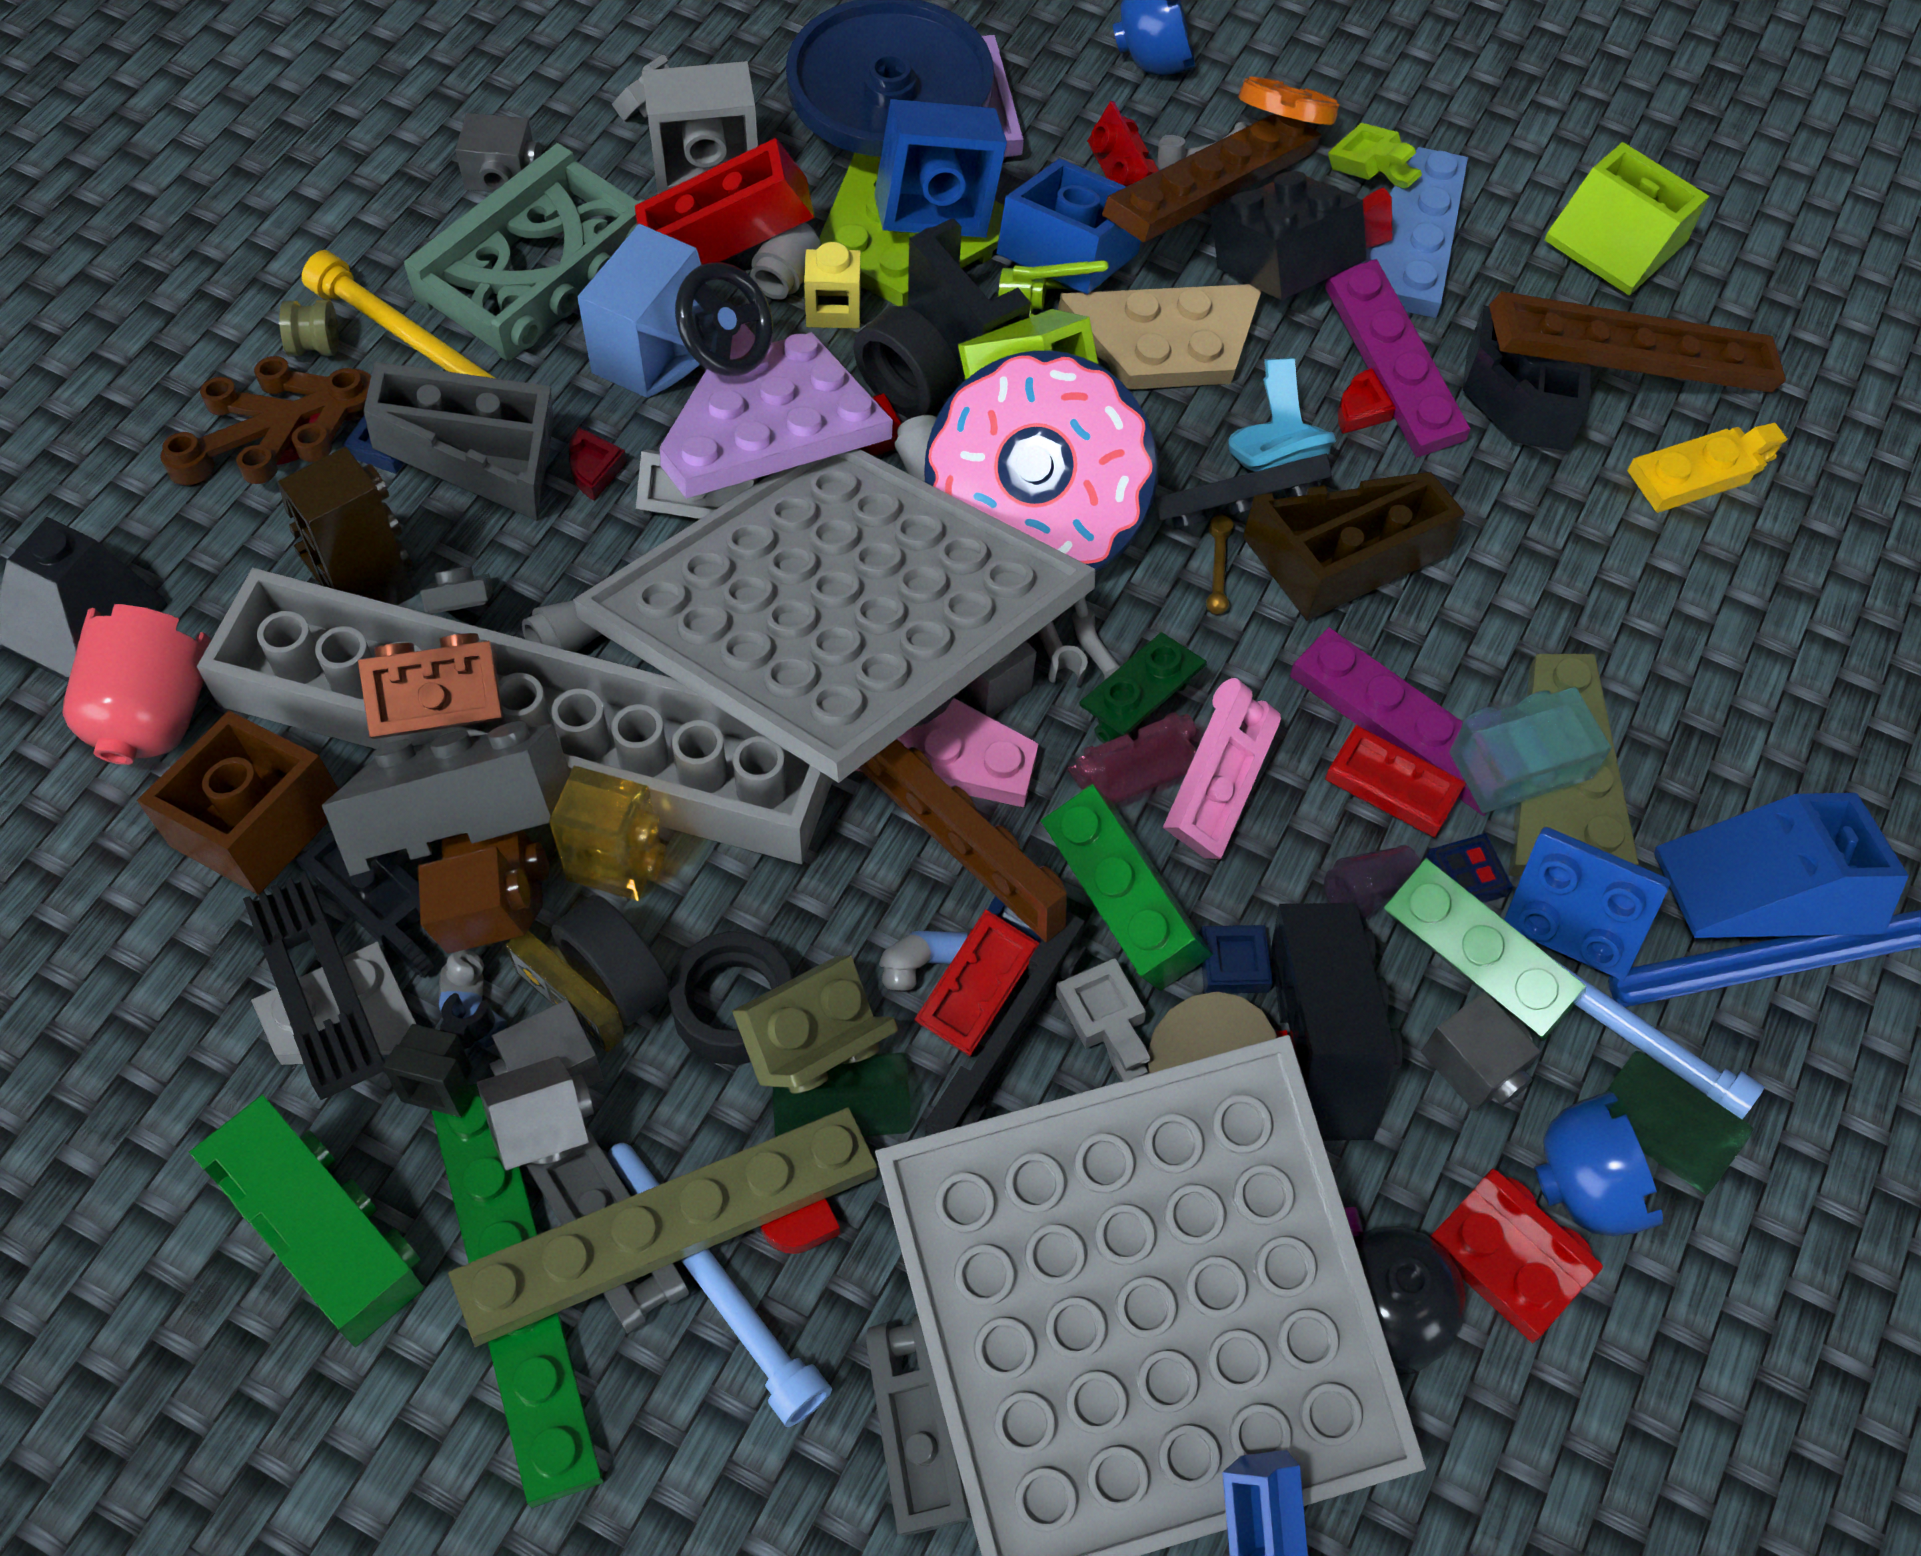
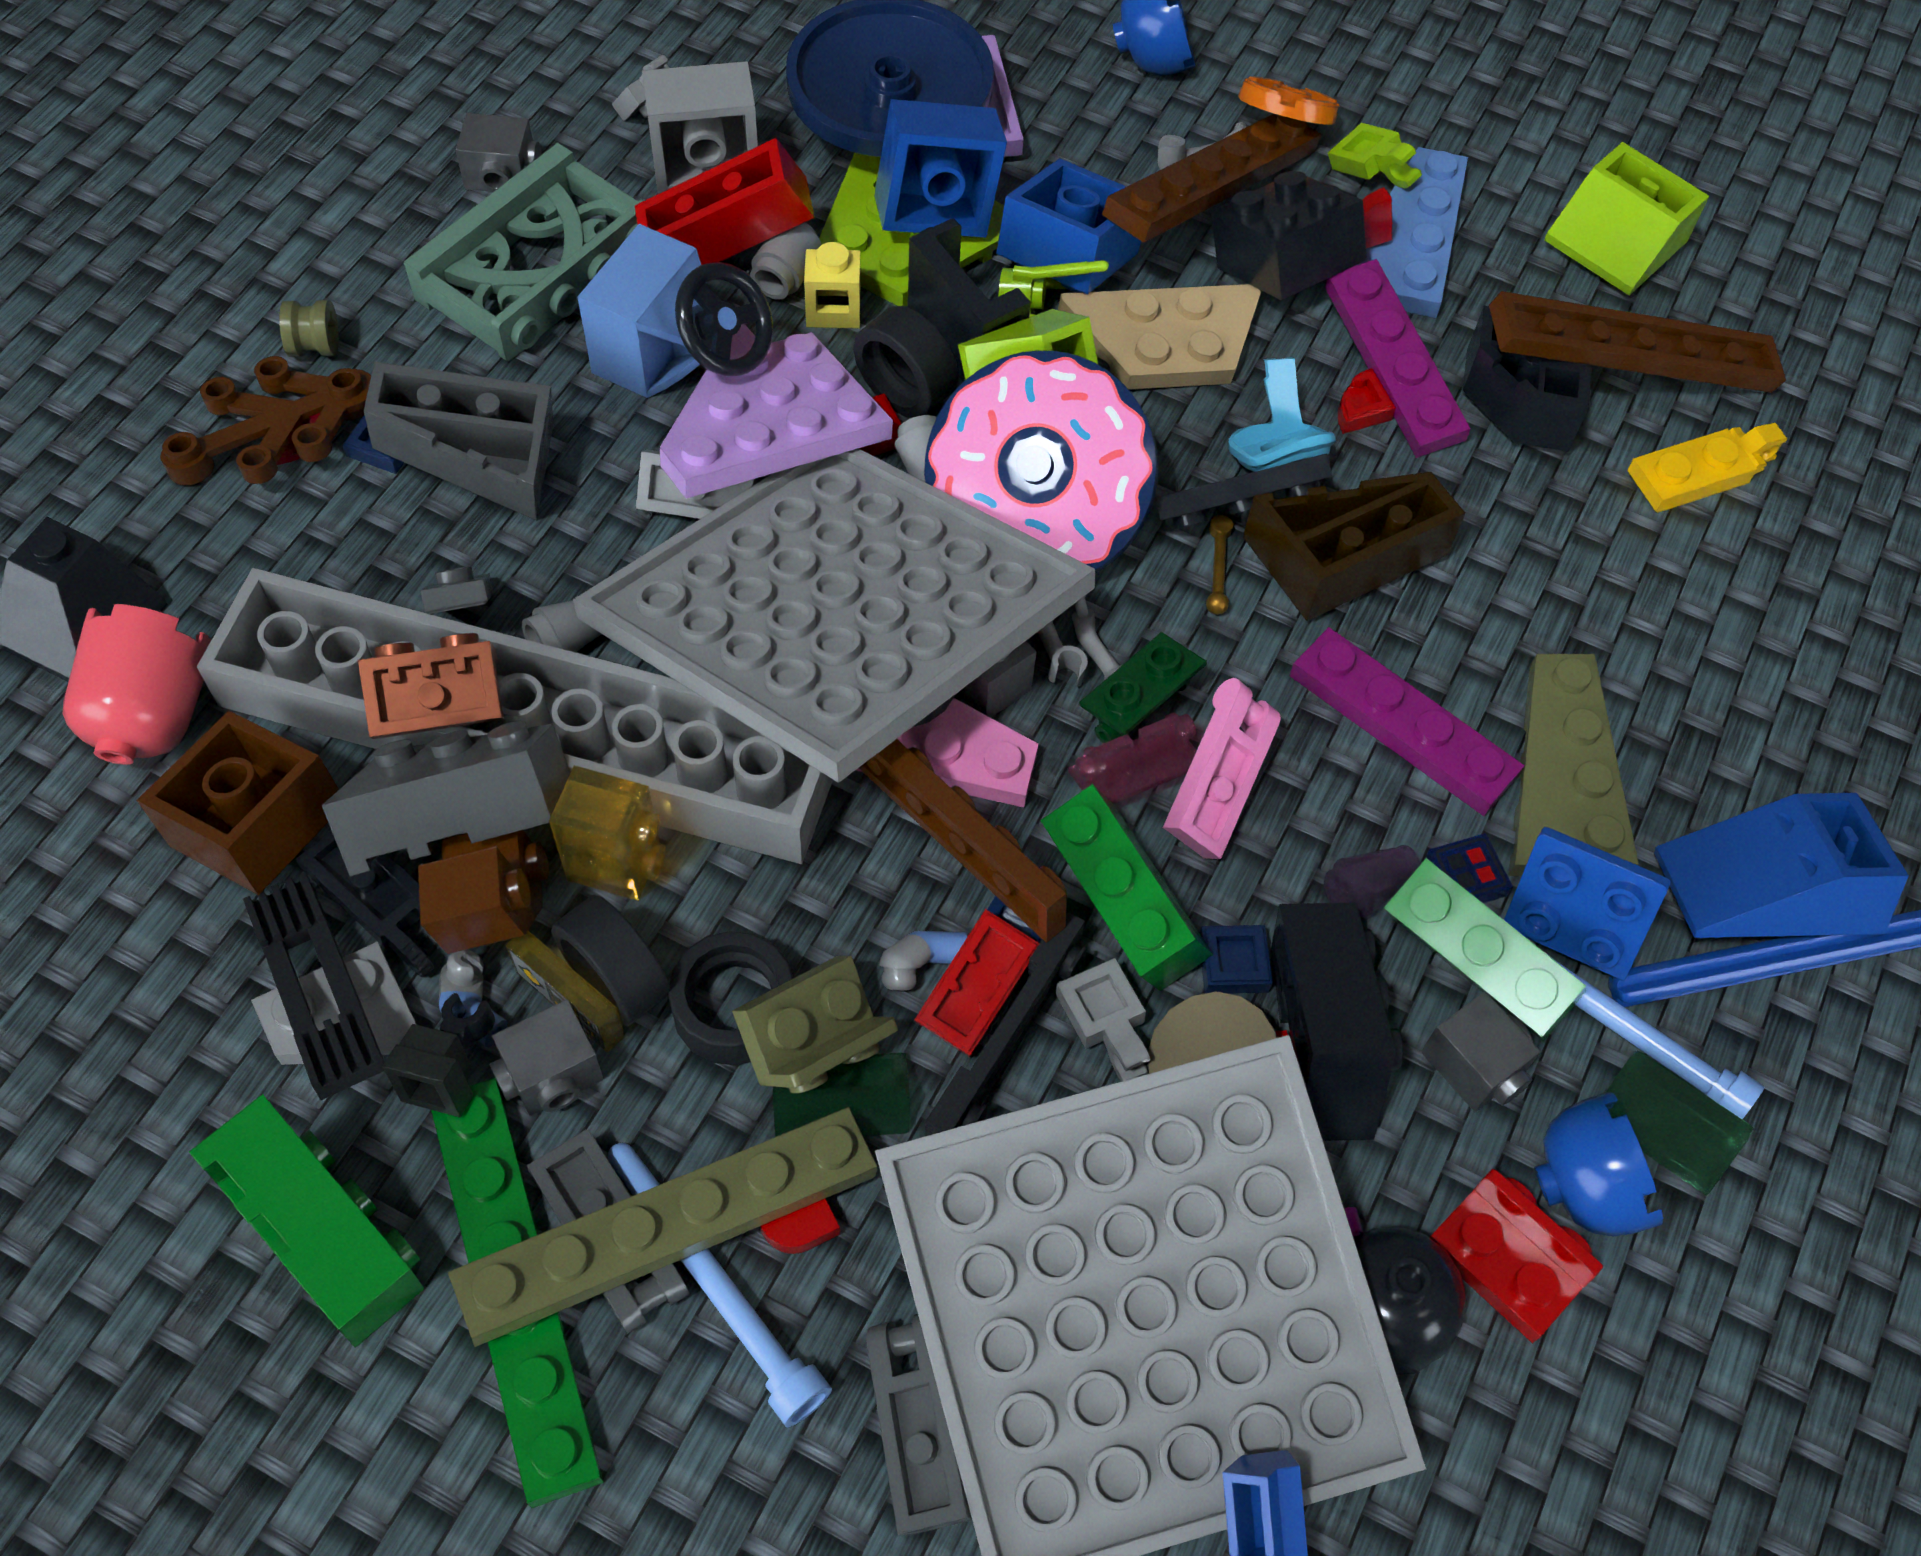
(332, 279): yellow piece -> none
(347, 528): dark brown wedge -> none
(536, 1112): flat silver brick -> none
(594, 462): dark red tile -> none
(1120, 148): red hinge -> none
(1395, 781): red plate -> none
(1529, 748): clear light blue brick -> none

